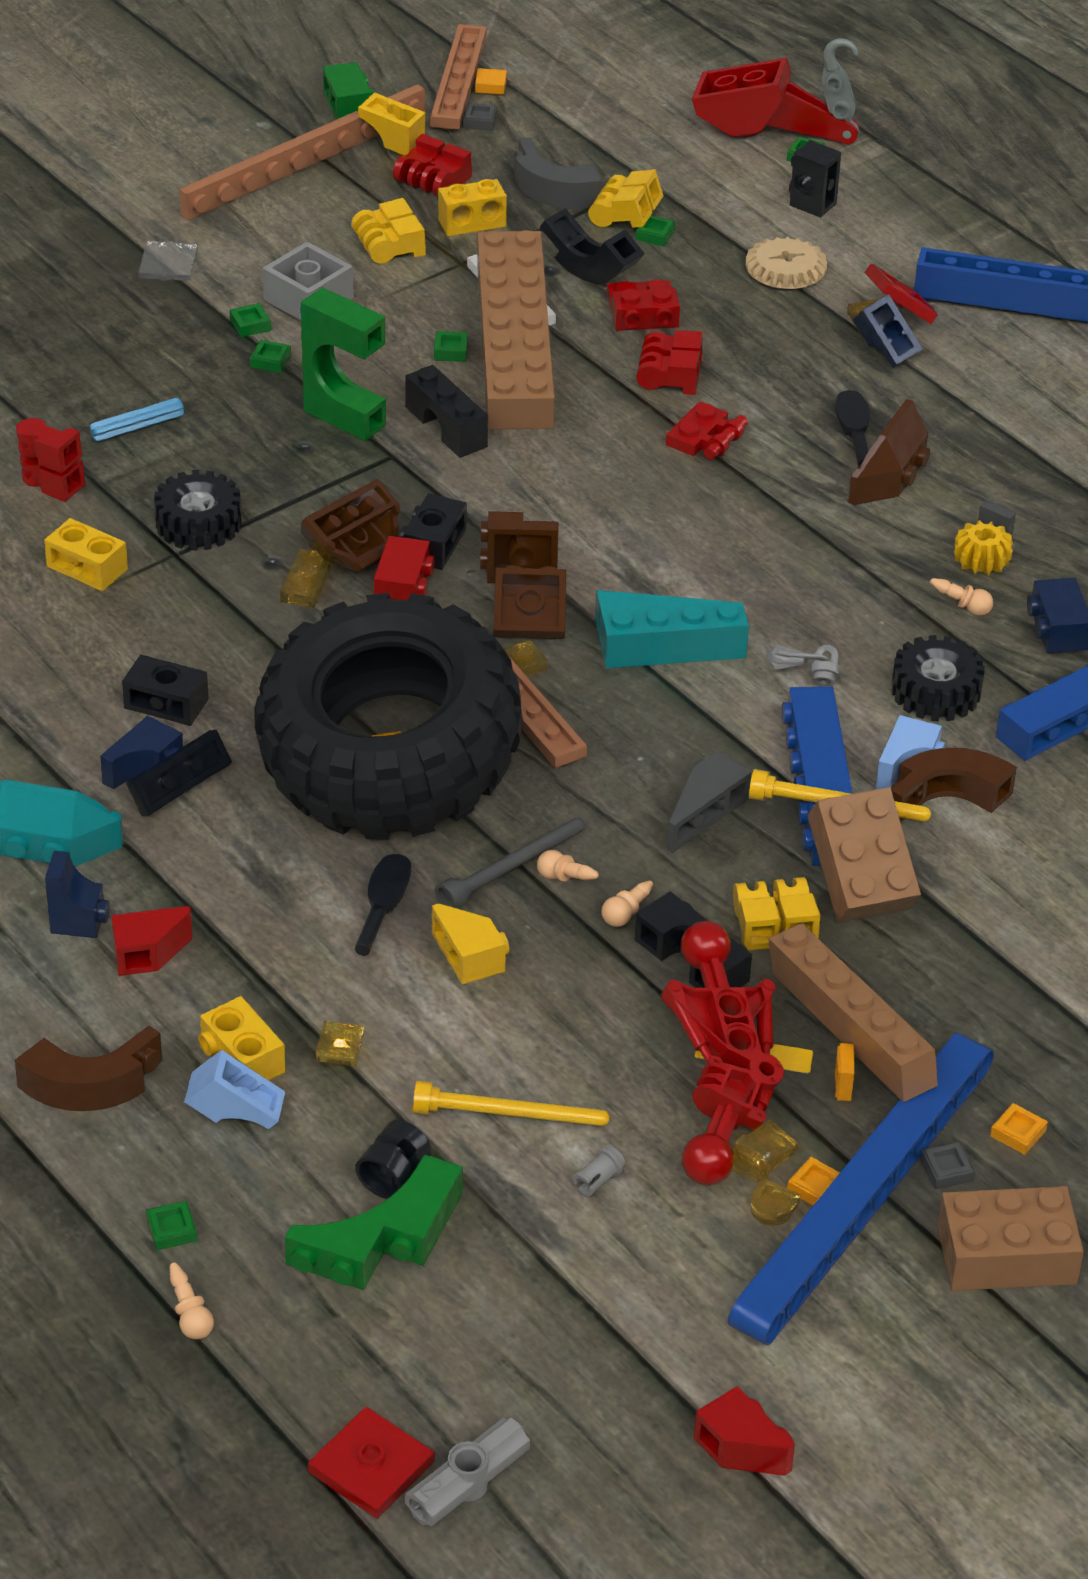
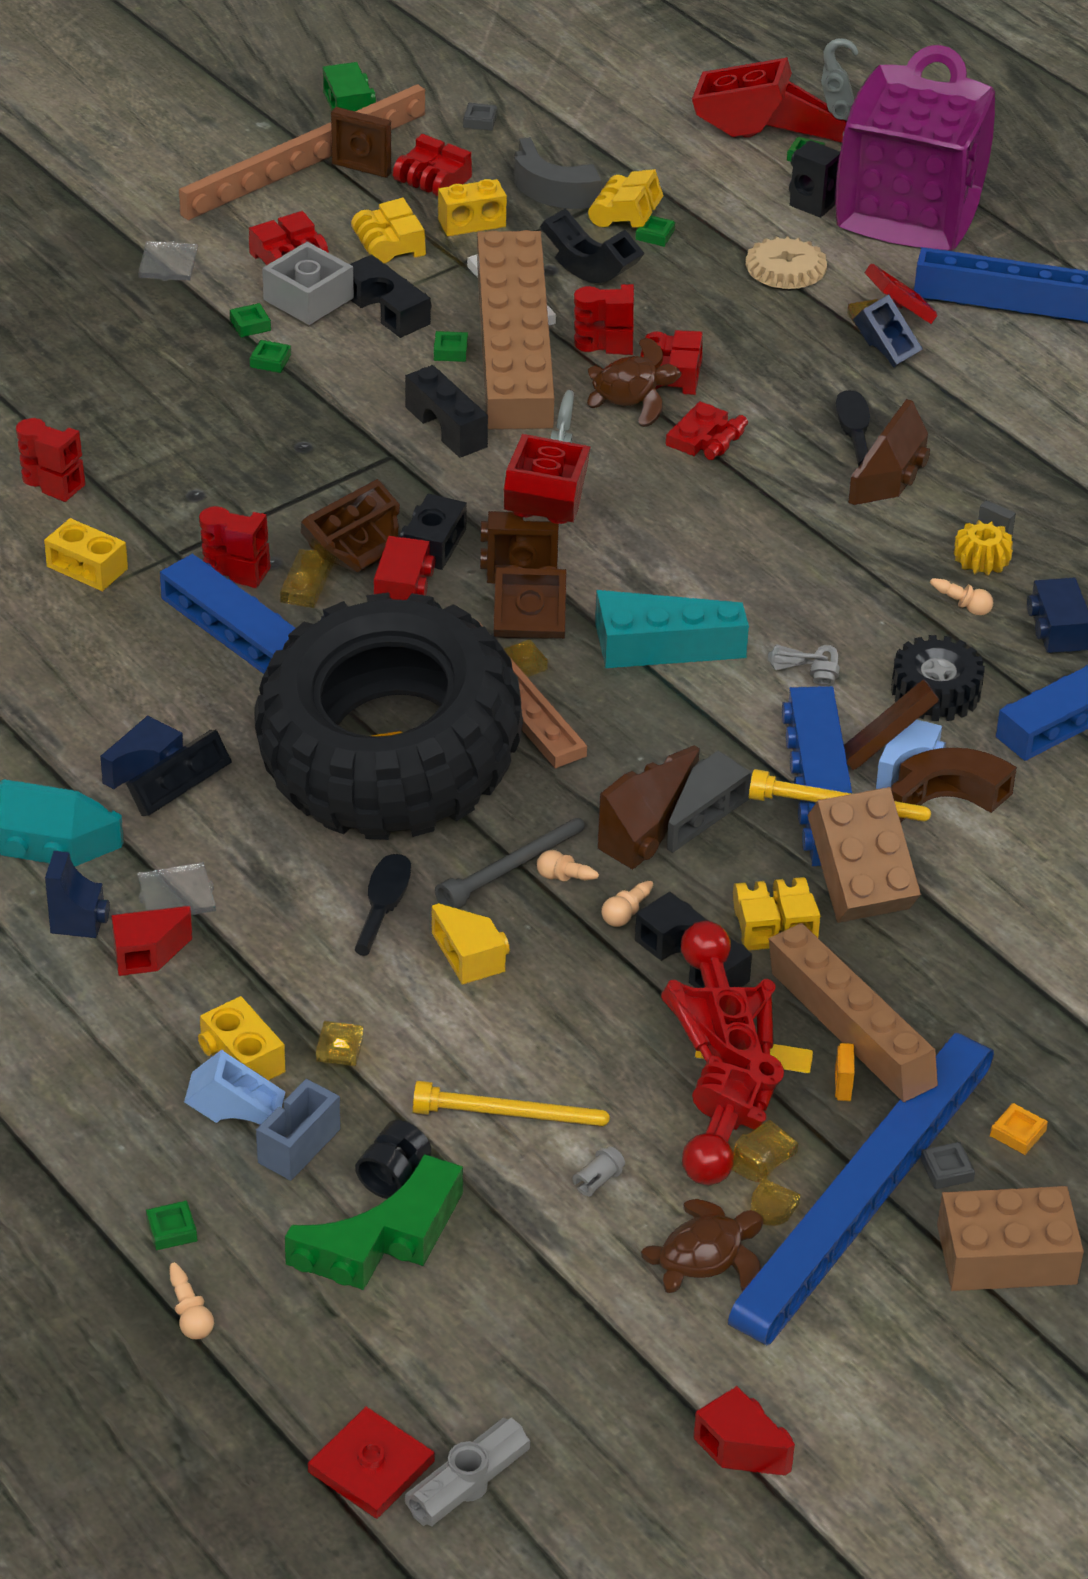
(88, 1082): reddish brown arch -> none
(136, 419): dark azure axle -> none
(165, 690): black brick -> none
(177, 888): none -> clear piece
(198, 510): black wheel -> none
(224, 610): none -> blue brick
(236, 544): none -> red legs
(274, 240): none -> red legs
(308, 1120): none -> sand blue piece
(327, 391): green arch -> none
(361, 142): none -> reddish brown plate
(394, 121): yellow arch -> none
(401, 303): none -> black arch
(458, 77): nougat plate -> none
(490, 81): light orange tile -> none
(547, 473): none -> red slope
(604, 319): none -> red legs
(633, 381): none -> reddish brown animal
(639, 807): none -> reddish brown wedge
(643, 305): red plate -> none
(707, 1246): none -> reddish brown animal
(812, 1180): light orange tile -> none
(889, 724): none -> reddish brown tile
(915, 153): none -> magenta piece

